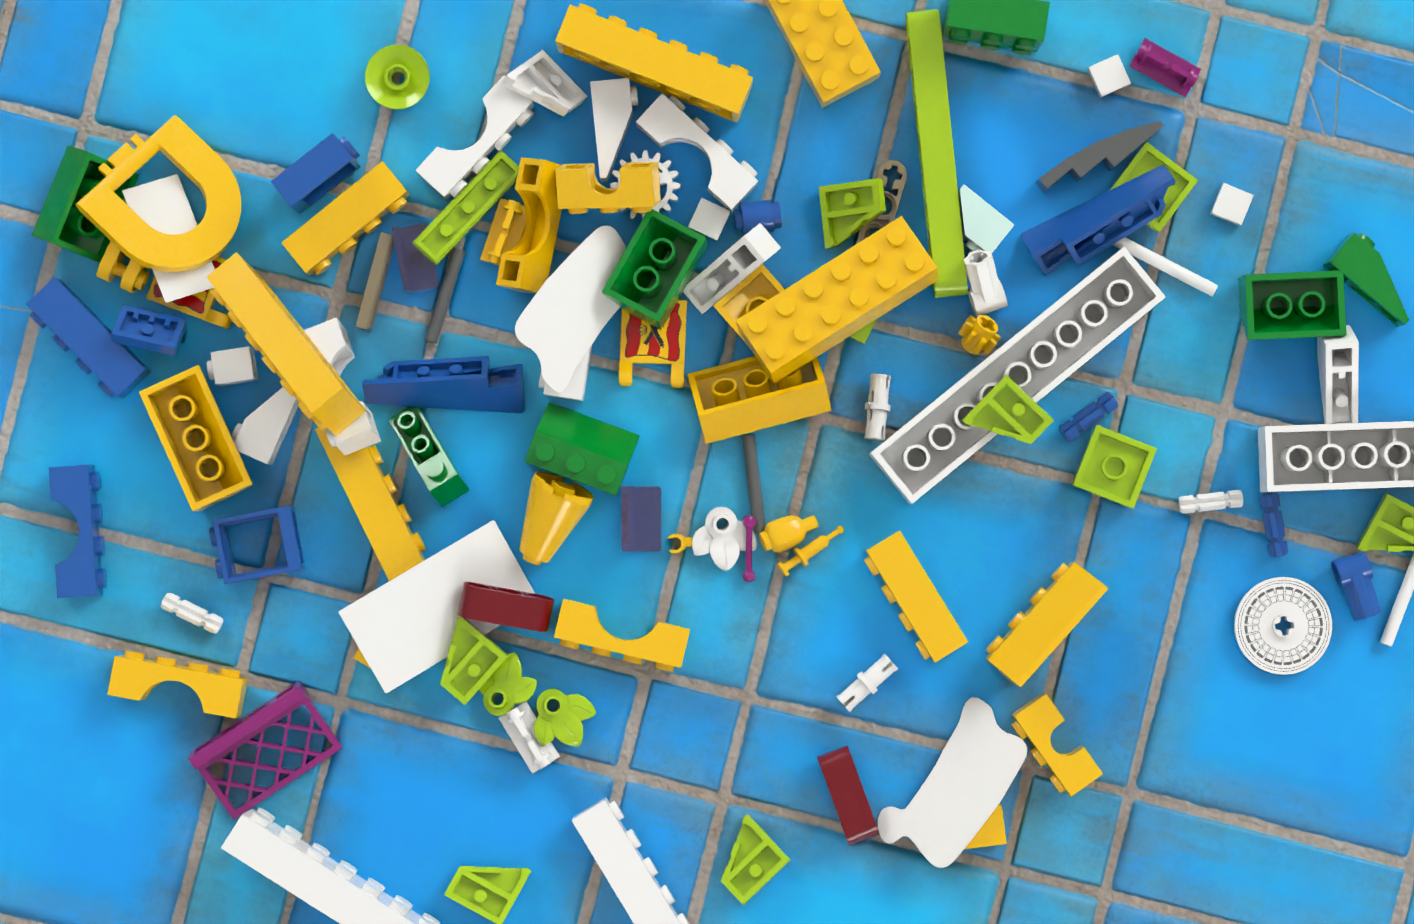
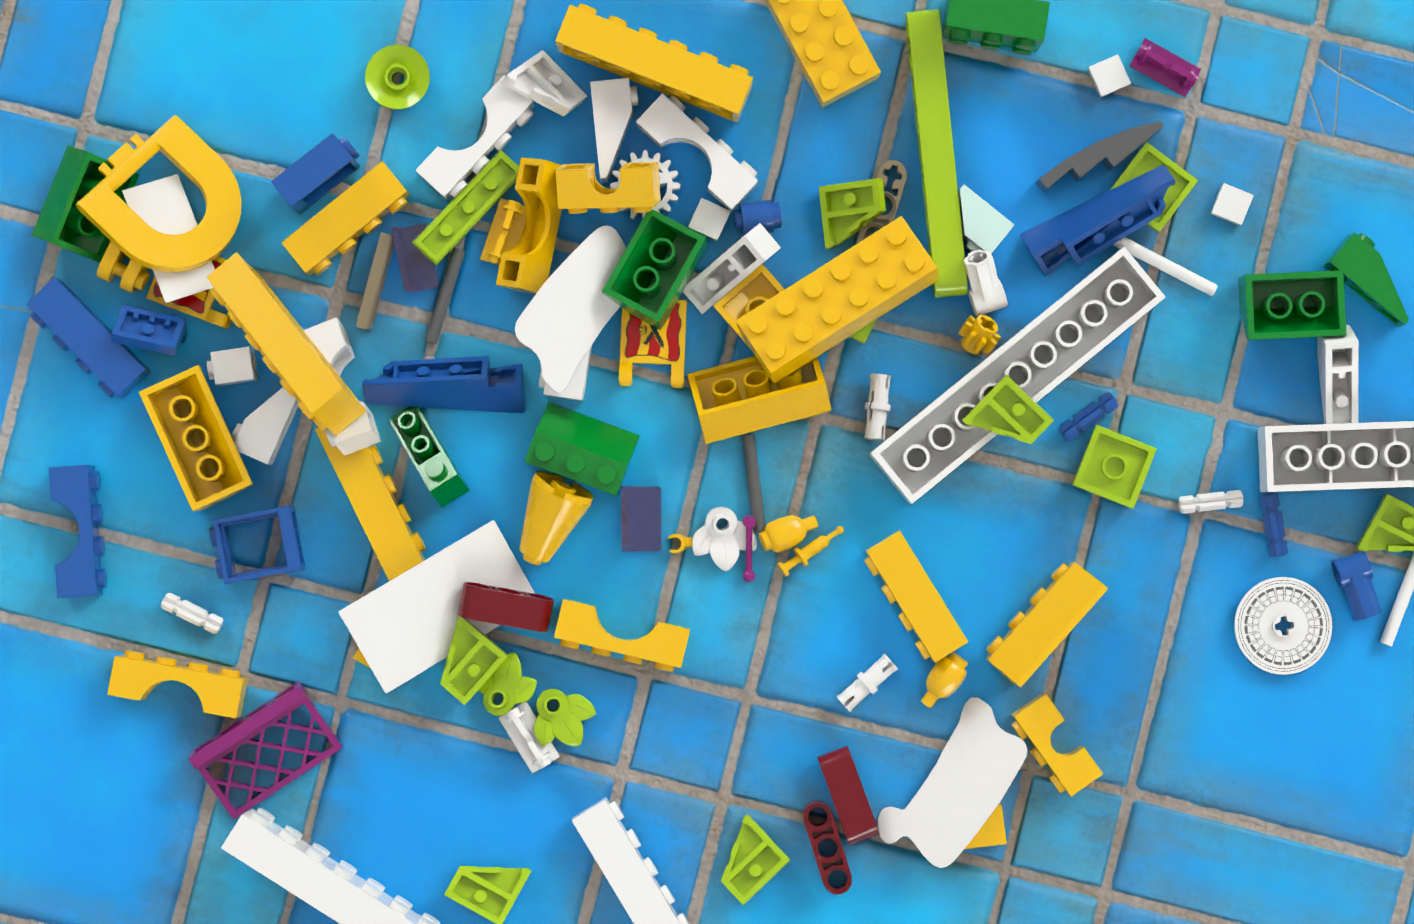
(831, 862): none -> dark red beam
(944, 678): none -> yellow plant

